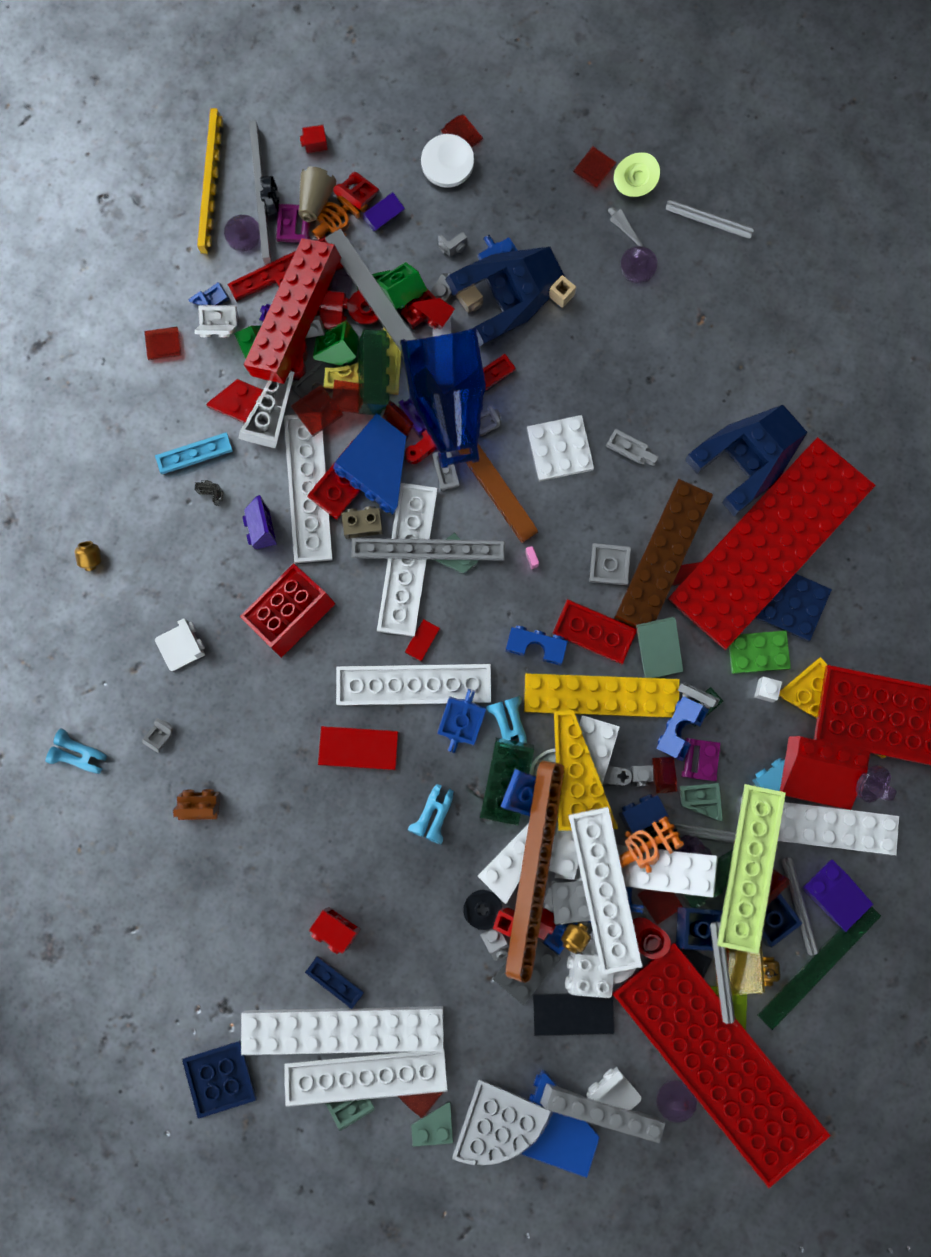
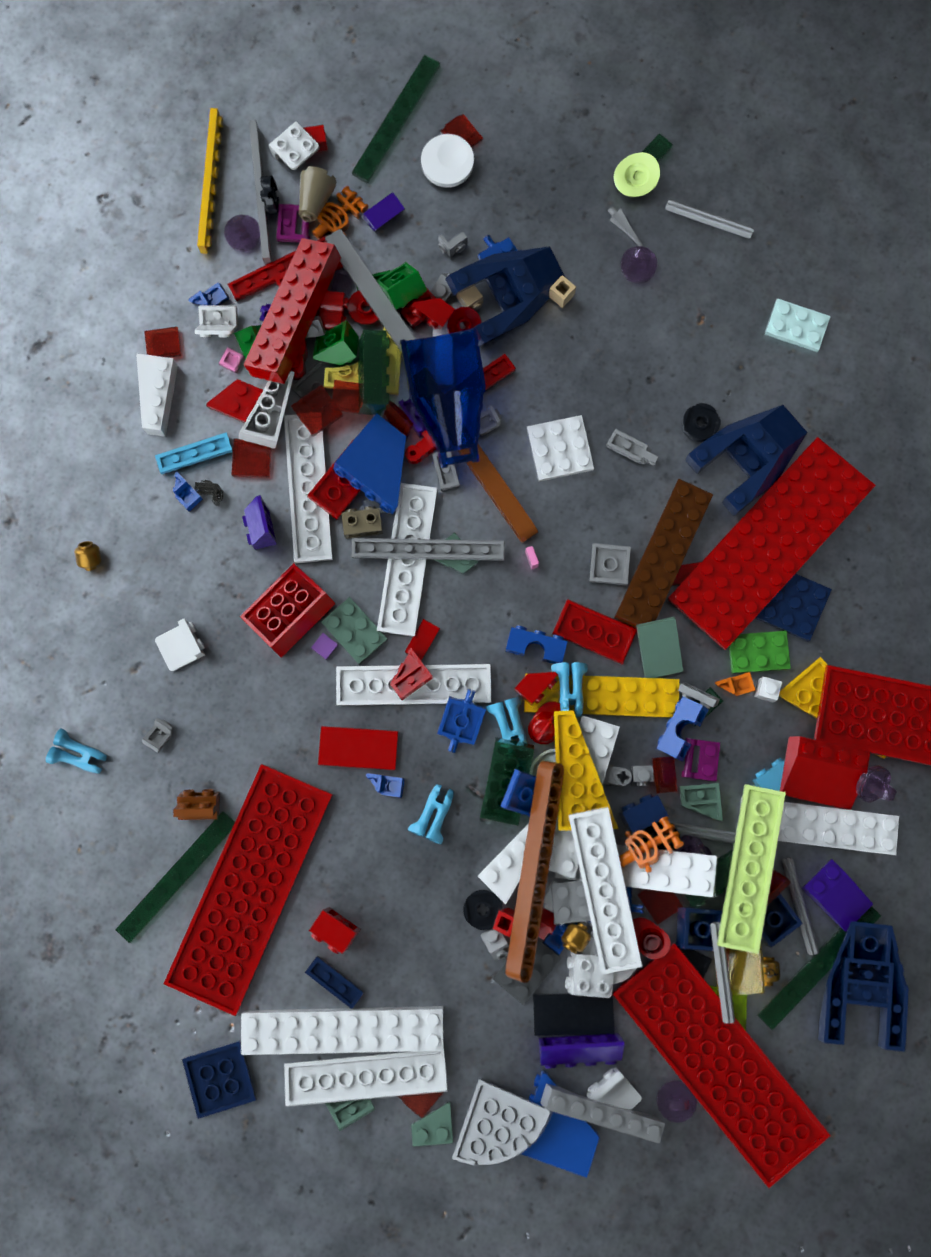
(156, 391): none -> white wedge
(175, 877): none -> clear green tile
(185, 493): none -> blue slope
(231, 360): none -> bright pink tile
(248, 890): none -> red plate
(250, 459): none -> clear red tile
(293, 146): none -> white bracket
(324, 646): none -> medium lavender tile
(354, 630): none -> sand green plate
(360, 194): red plate -> none
(387, 785): none -> slope
(395, 119): none -> clear green tile
(410, 676): none -> red wing
(463, 314): none -> red dish
(534, 684): none -> red slope
(541, 726): none -> red piece
(566, 697): none -> medium azure piece
(580, 1049): none -> dark purple slope
(594, 167): clear red piece -> none
(658, 147): none -> clear green tile
(695, 413): none -> black plate
(738, 684): none -> orange slope
(797, 325): none -> light aqua plate
(867, 975): none -> dark blue wedge

